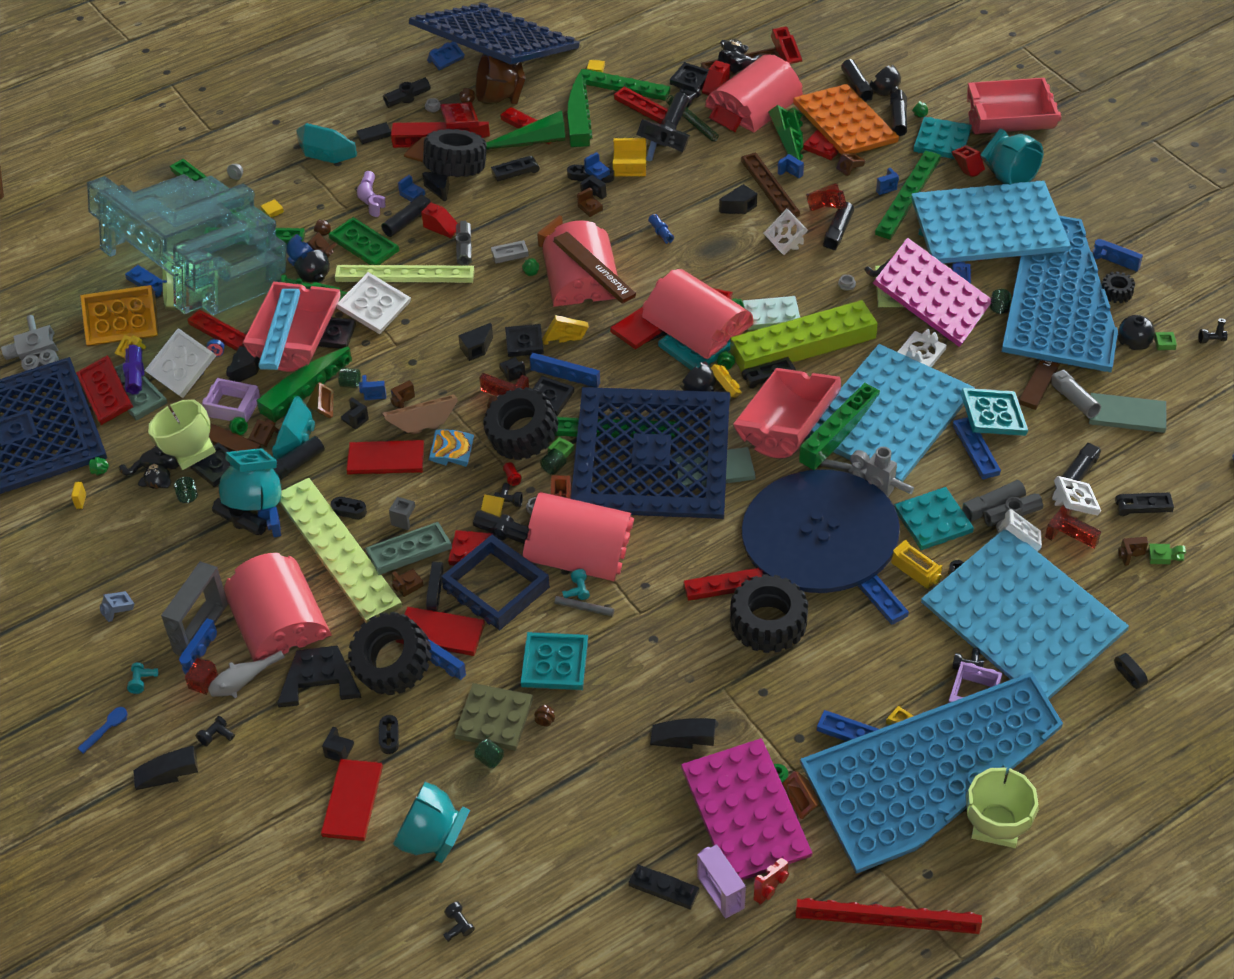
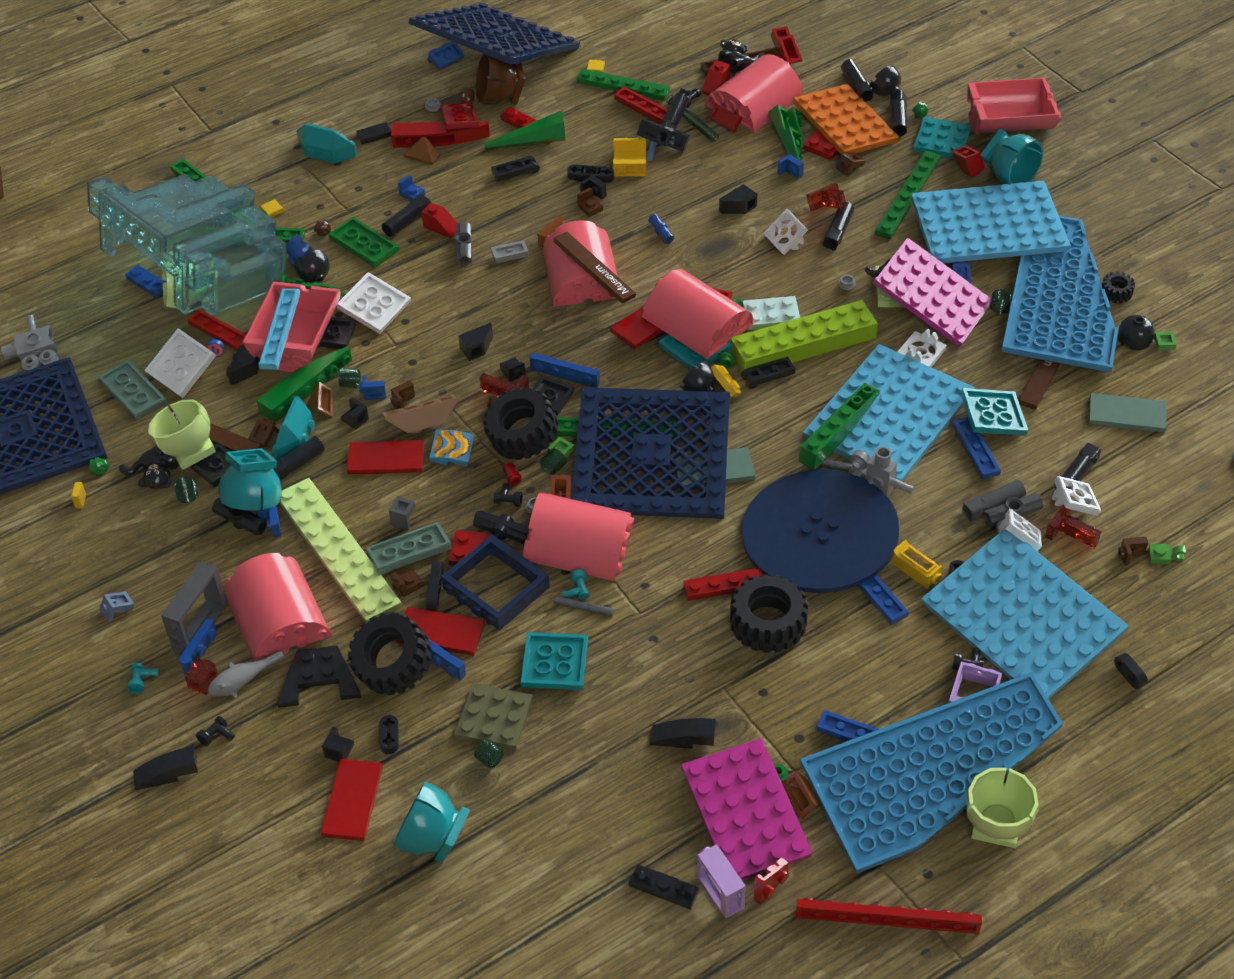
(104, 390): red tile -> none
(114, 718): blue piece -> none
(119, 313): light orange slope -> none
(125, 342): yellow bracket -> none
(133, 369): dark purple piece -> none
(235, 171): light grey plate -> none
(238, 425): green plate -> none
(248, 392): lavender window -> none
(317, 242): reddish brown bracket -> none
(349, 507): black beam -> none
(366, 194): lavender piece -> none
(406, 92): black piece -> none
(406, 273): yellowish green plate -> none
(437, 184): black slope -> none
(454, 153): black tyre -> none
(454, 911): black piece -> none
(492, 504): yellow tile -> none
(524, 340): black plate -> none
(530, 267): green plate -> none
(544, 715): reddish brown plate -> none
(565, 330): yellow wing -> none
(579, 115): green slope -> none
(595, 167): blue bracket -> none
(689, 77): black plate -> none
(769, 184): reddish brown tile -> none
(786, 411): coral cylinder -> none
(887, 183): blue bracket -> none
(898, 715): yellow tile -> none
(933, 518): teal plate -> none
(1075, 393): light grey piece -> none
(1117, 254): blue plate -> none
(1144, 503): black plate -> none
(1204, 335): black piece -> none

